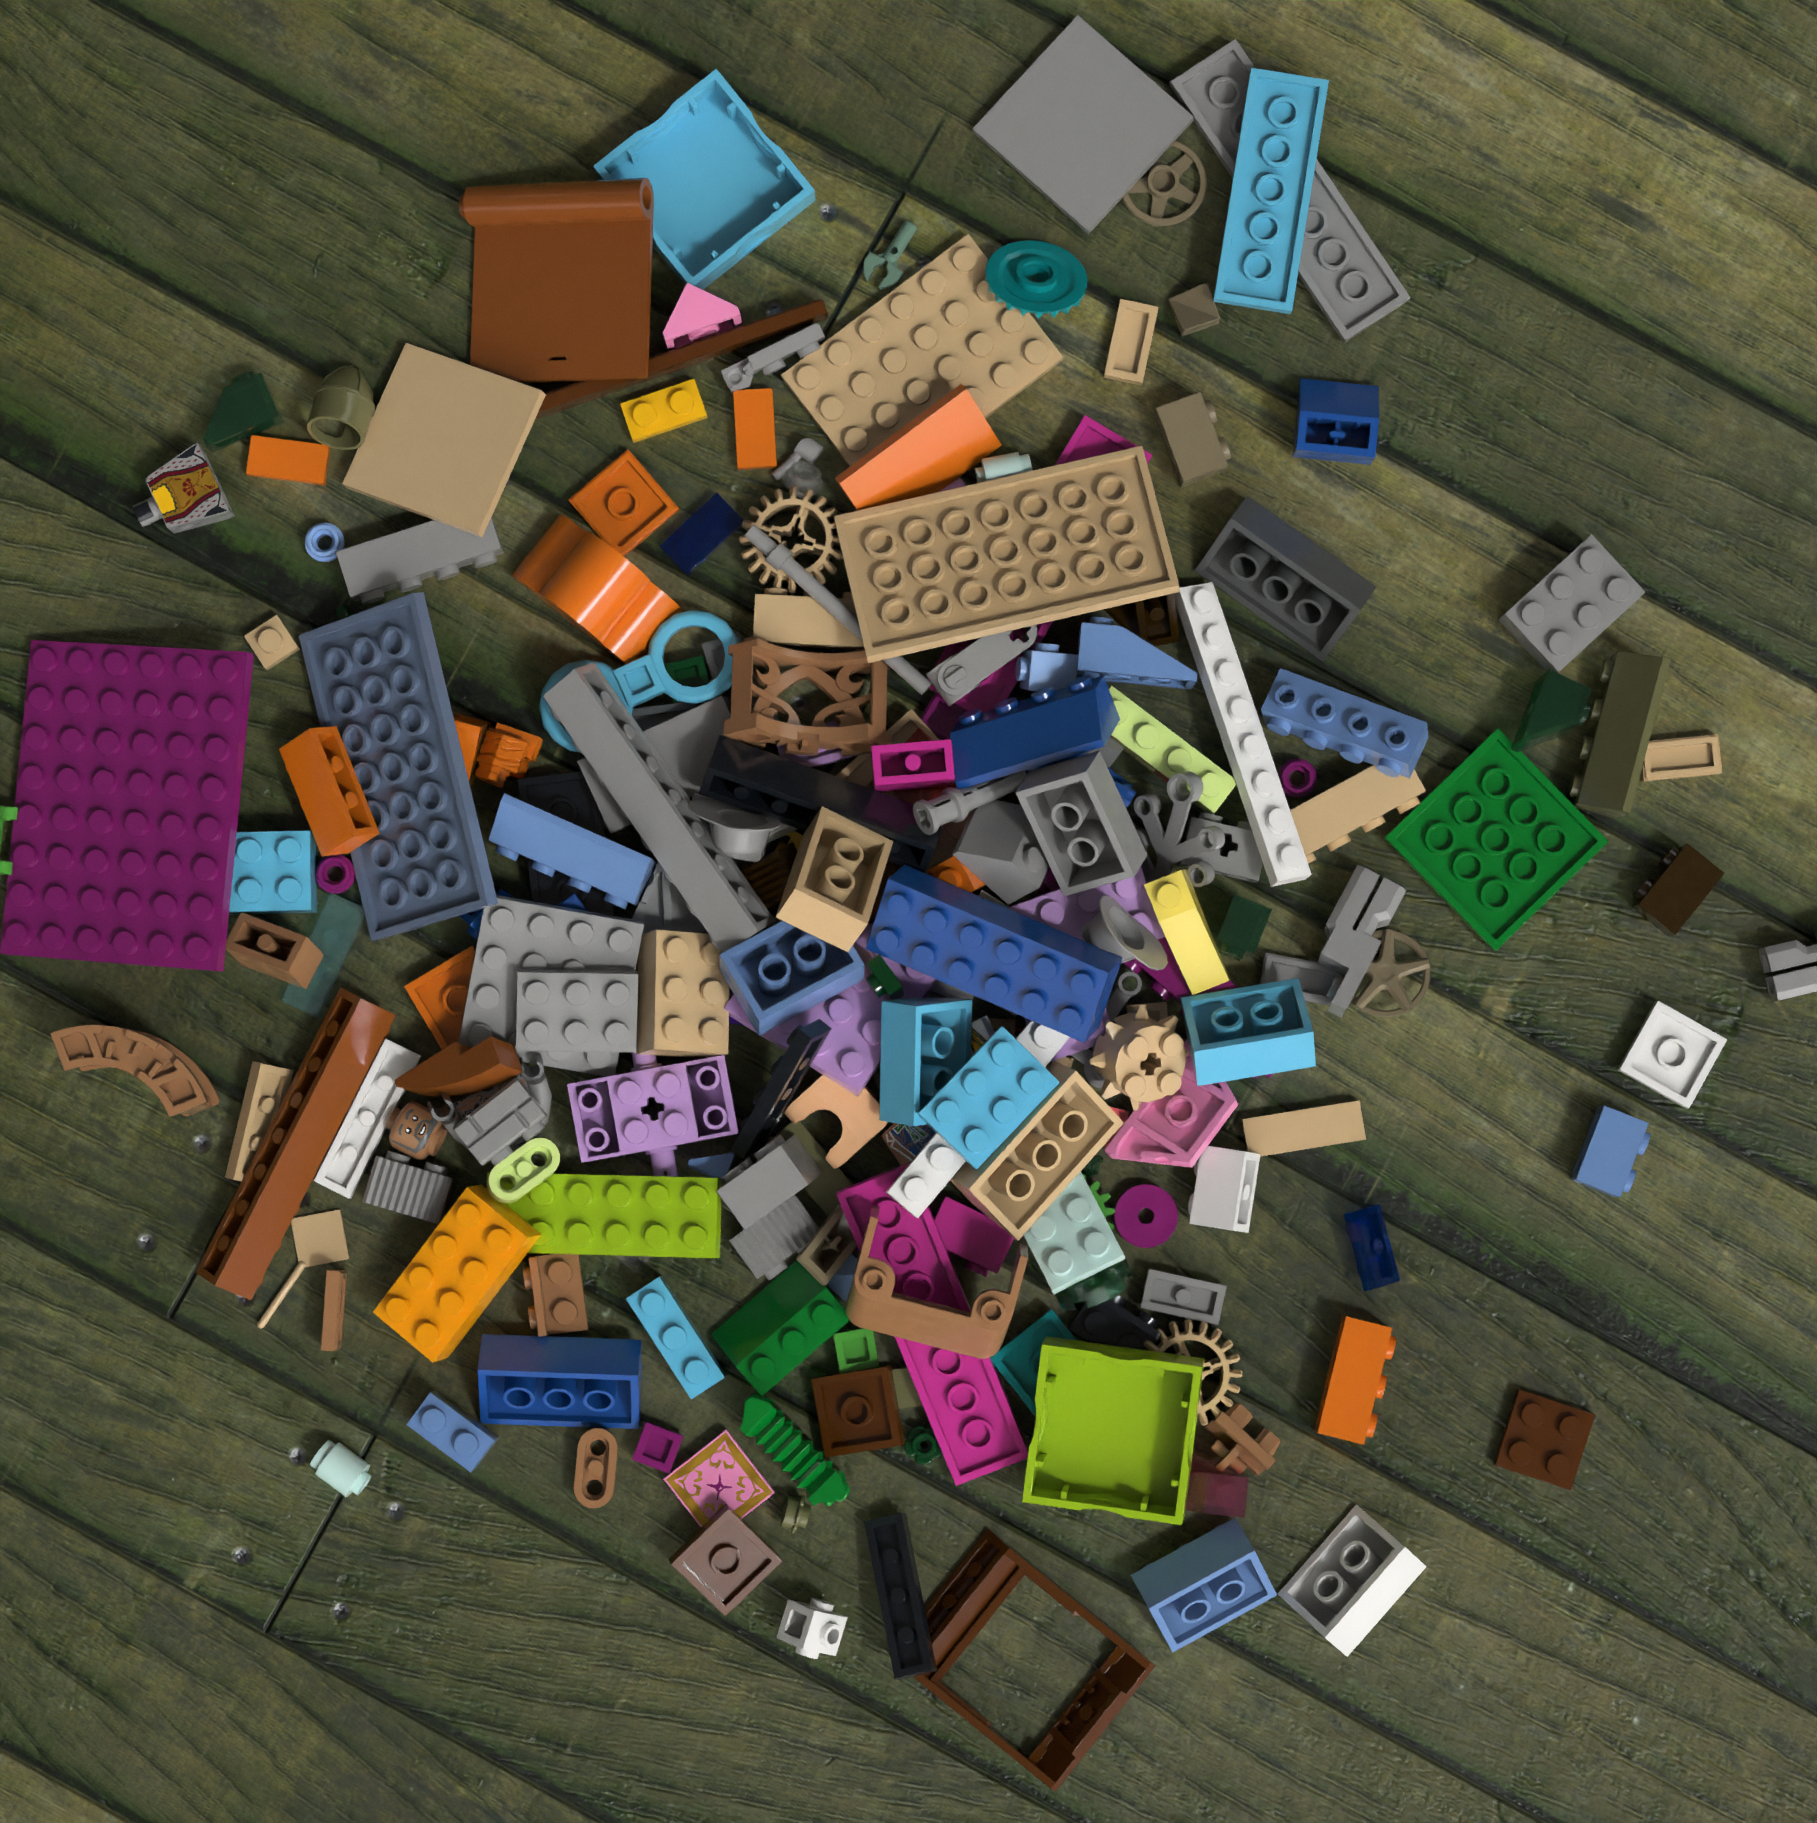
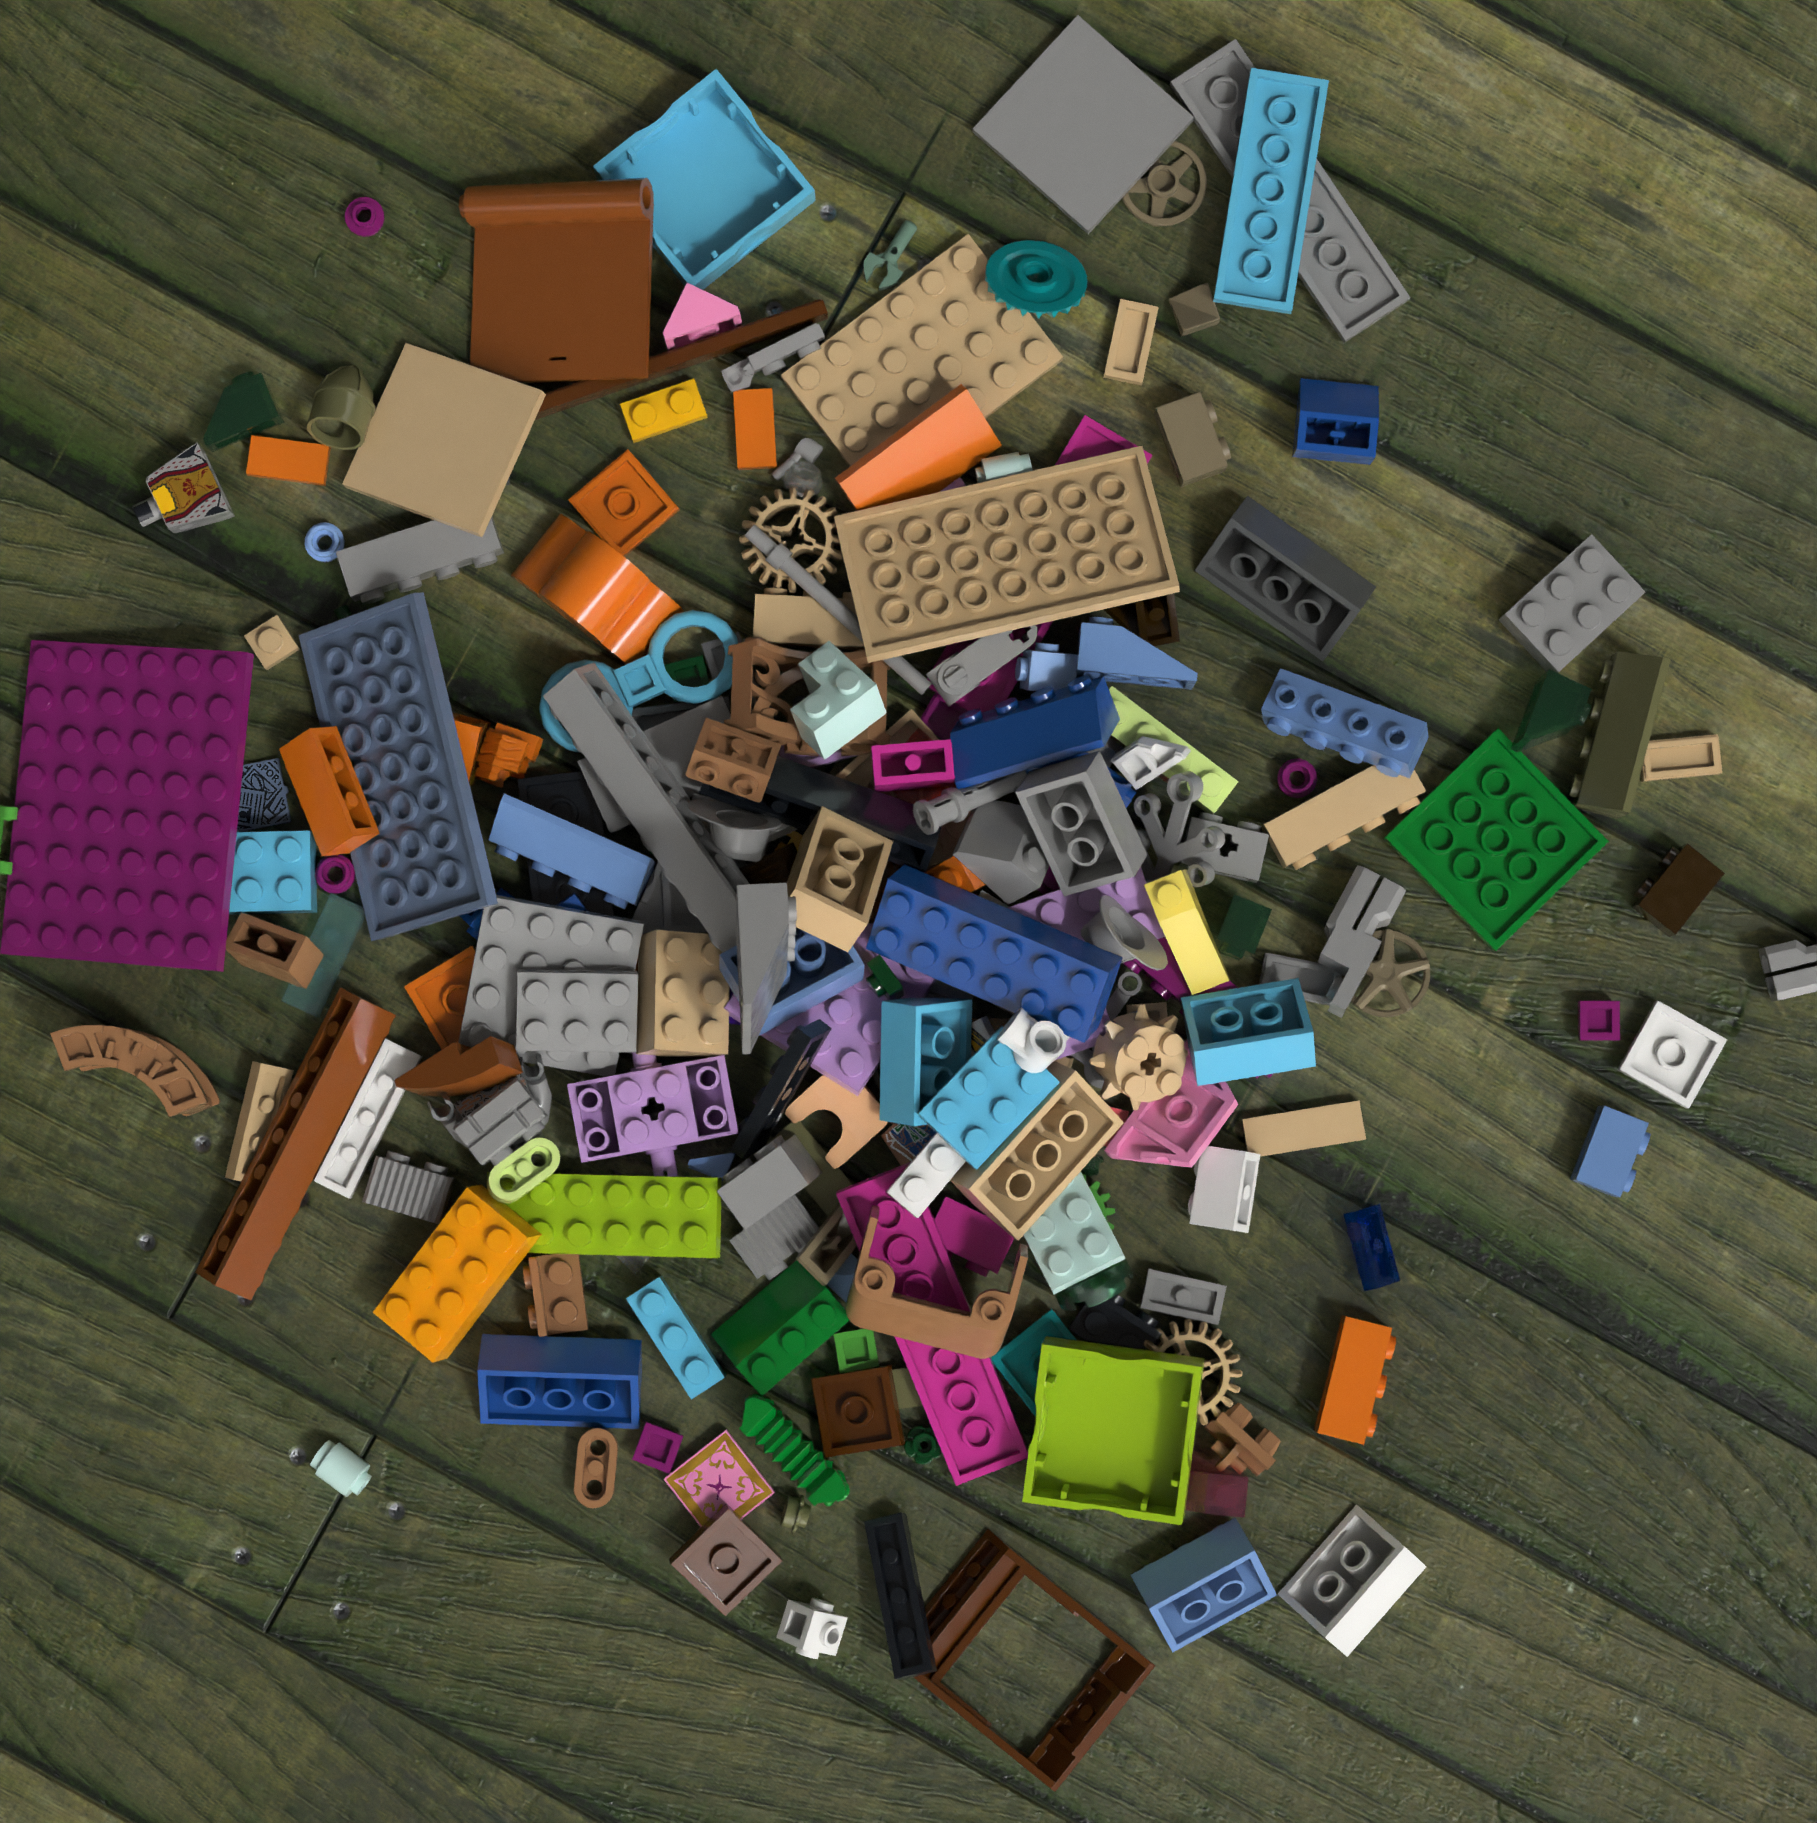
(263, 796): none -> sand blue piece
(318, 1241): tan piece -> none
(333, 1310): medium nougat tile -> none
(367, 228): none -> magenta plate
(415, 1131): medium nougat head -> none
(452, 1430): medium blue brick -> none
(702, 534): clear blue plate -> none
(733, 760): none -> medium nougat bracket
(764, 945): none -> light grey slope
(839, 702): none -> light aqua brick
(1024, 1032): none -> white piece
(1148, 759): none -> white tile
(1164, 1216): magenta piece -> none
(1242, 734): white plate -> none
(1544, 1439): reddish brown plate -> none
(1598, 1020): none -> magenta plate

